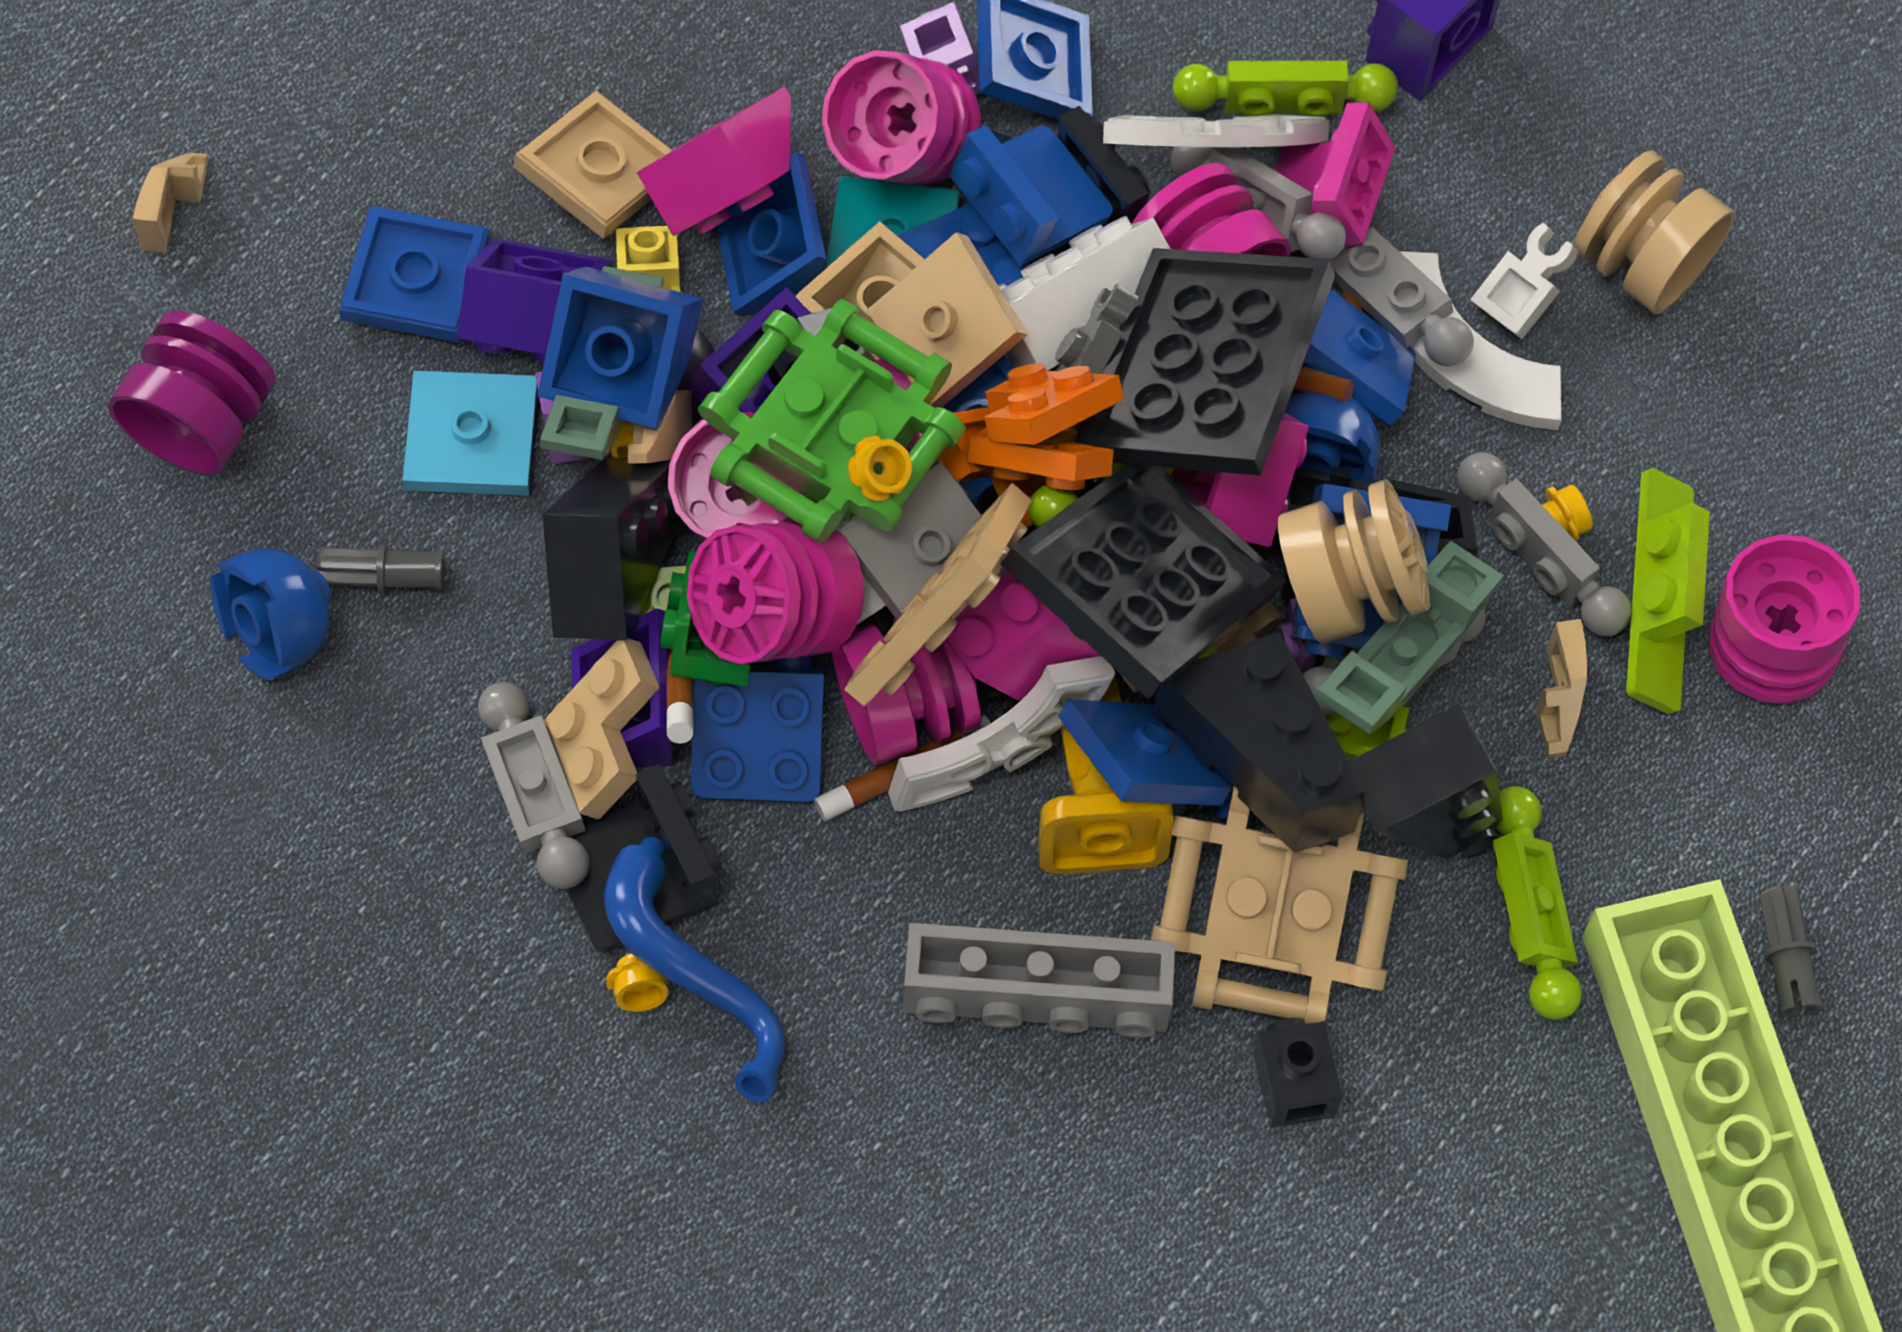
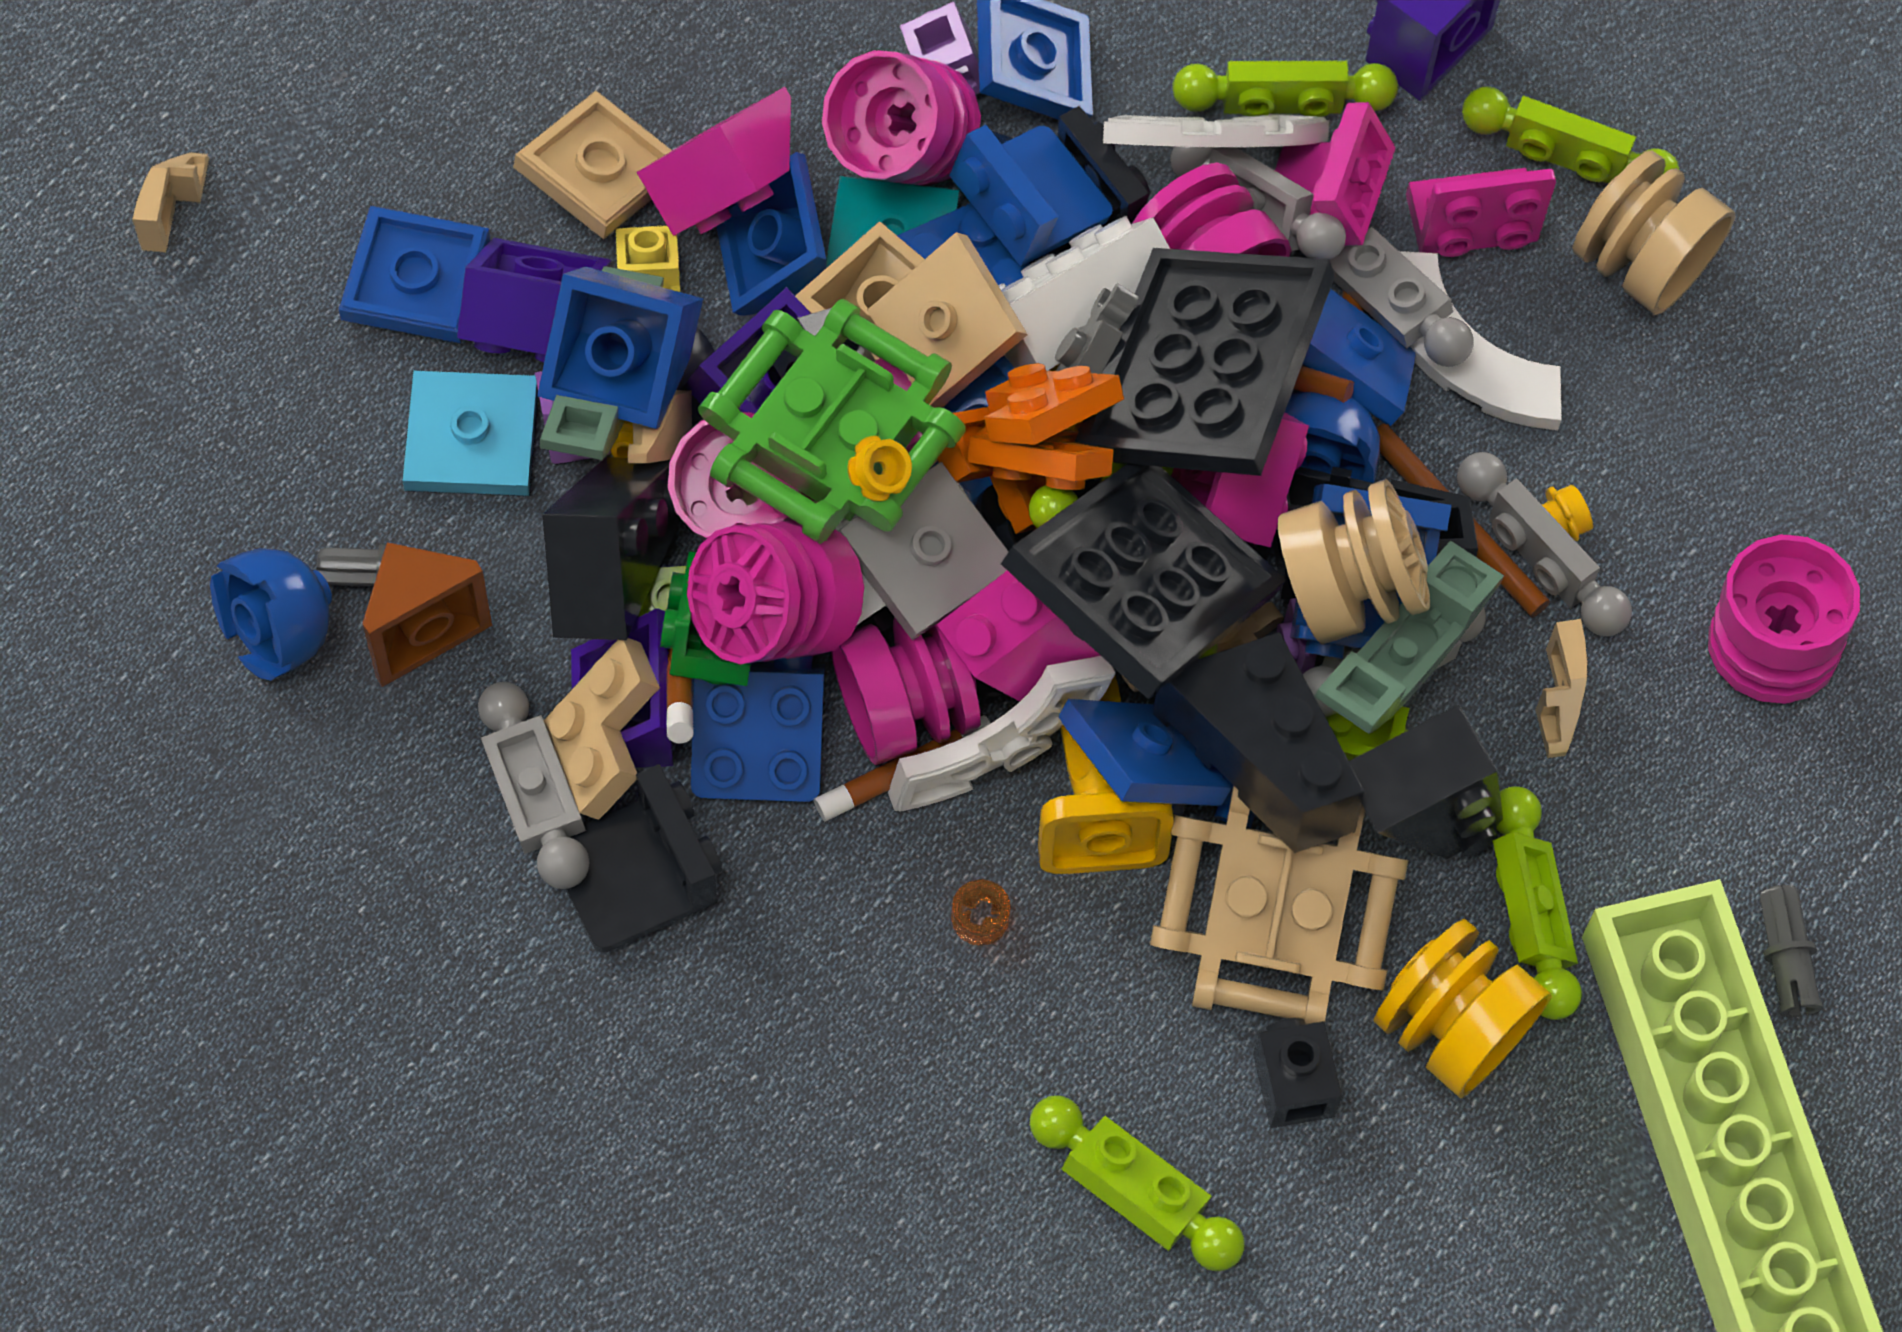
(192, 392): magenta wheel -> none
(422, 609): none -> dark orange slope
(631, 912): blue animal -> none
(636, 985): yellow plate -> none
(931, 614): tan plate -> none
(970, 896): none -> clear orange bush
(1039, 979): light grey brick -> none
(1137, 1183): none -> lime plate
(1465, 1010): none -> yellow wheel
(1480, 210): none -> dark pink bracket
(1489, 552): none -> dark orange bar
(1519, 290): white plate -> none
(1555, 135): none -> lime plate
(1665, 588): lime bracket -> none

